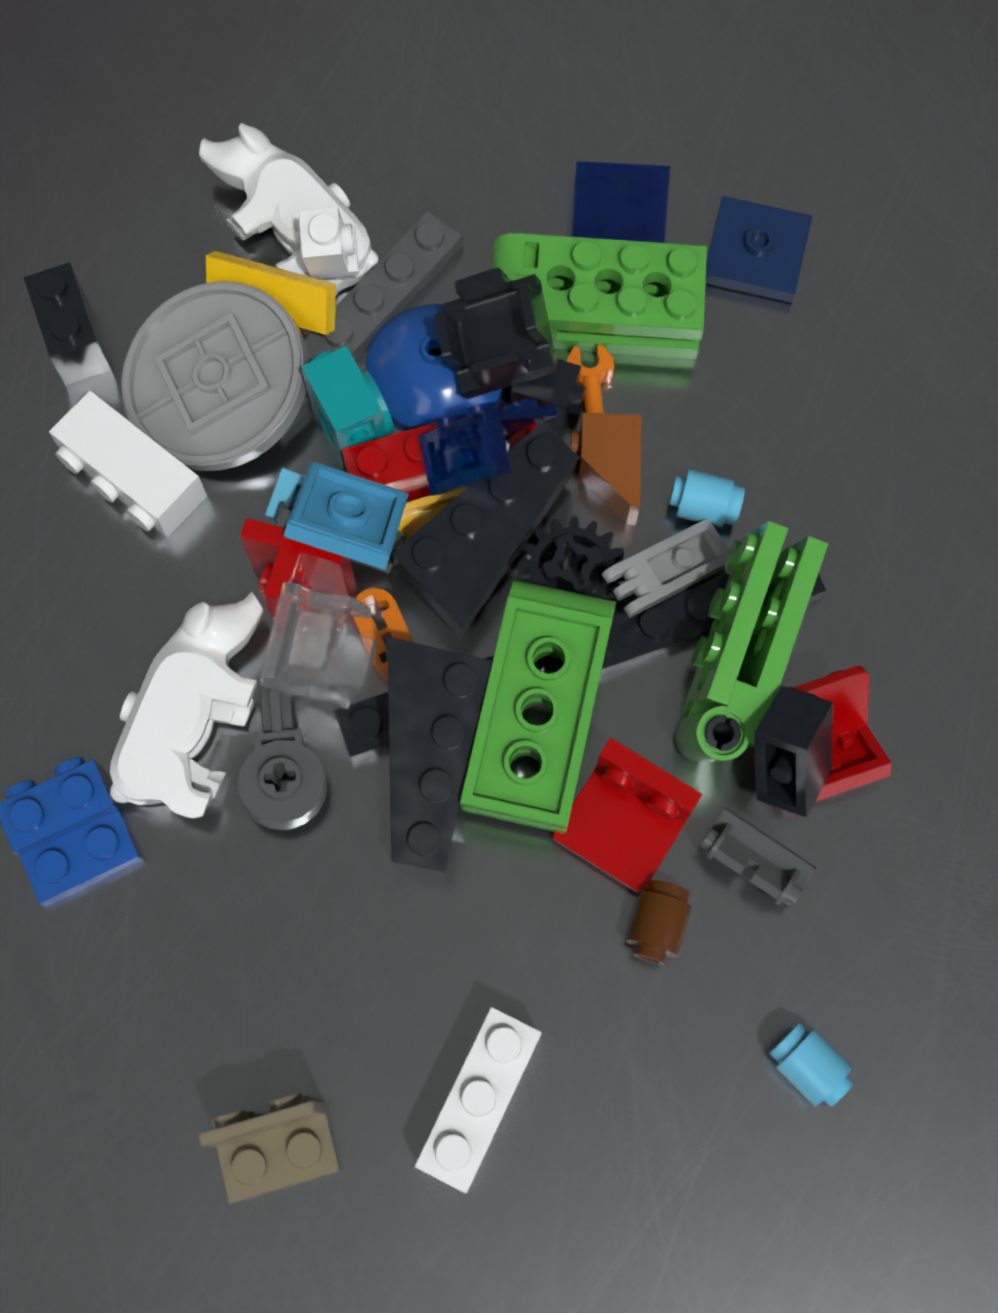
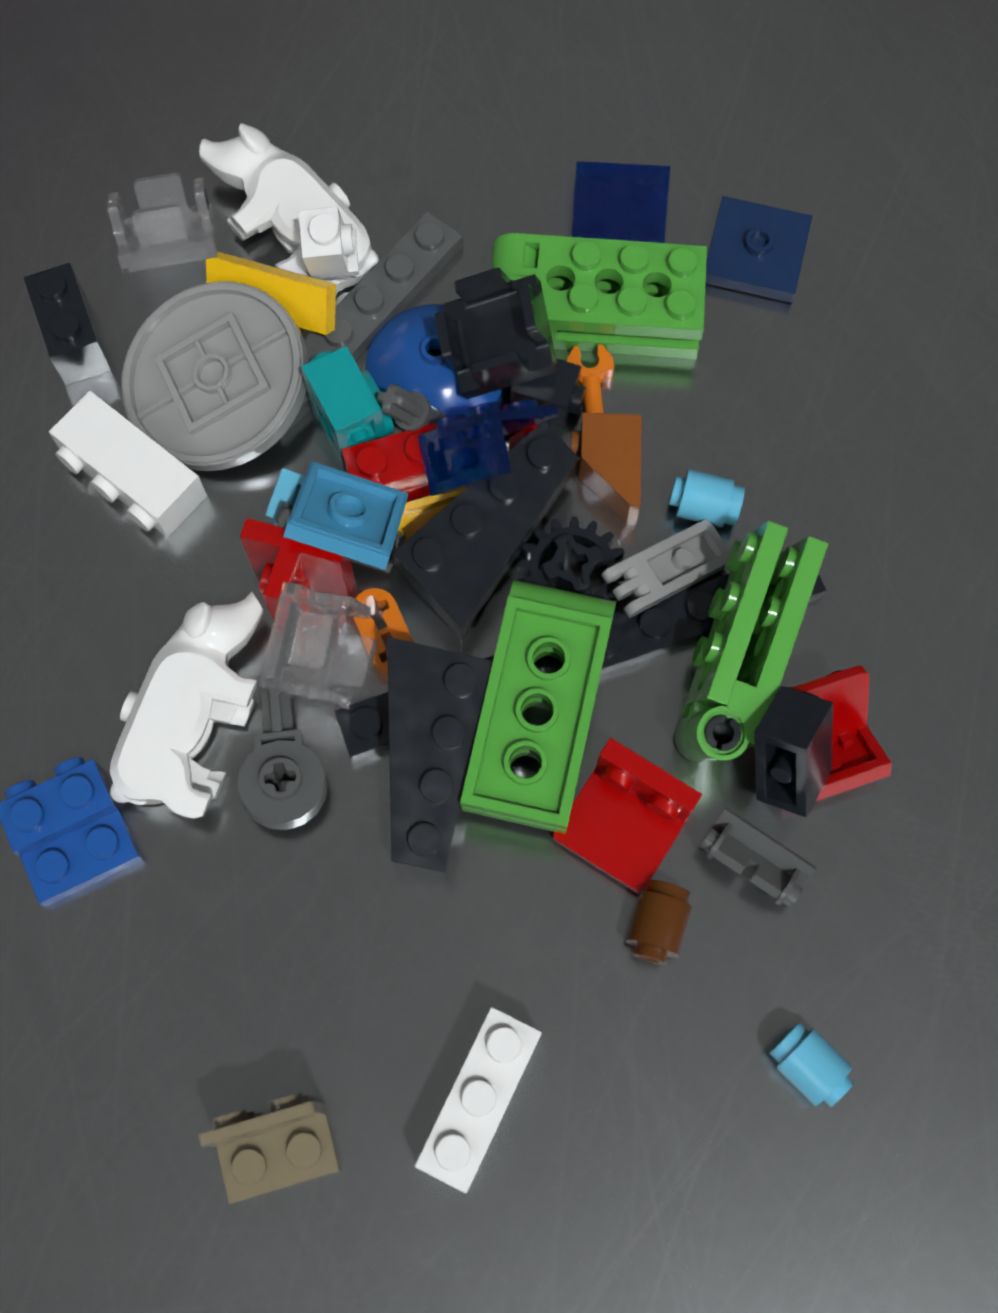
(165, 226): none -> clear panel
(407, 408): none -> dark grey axle

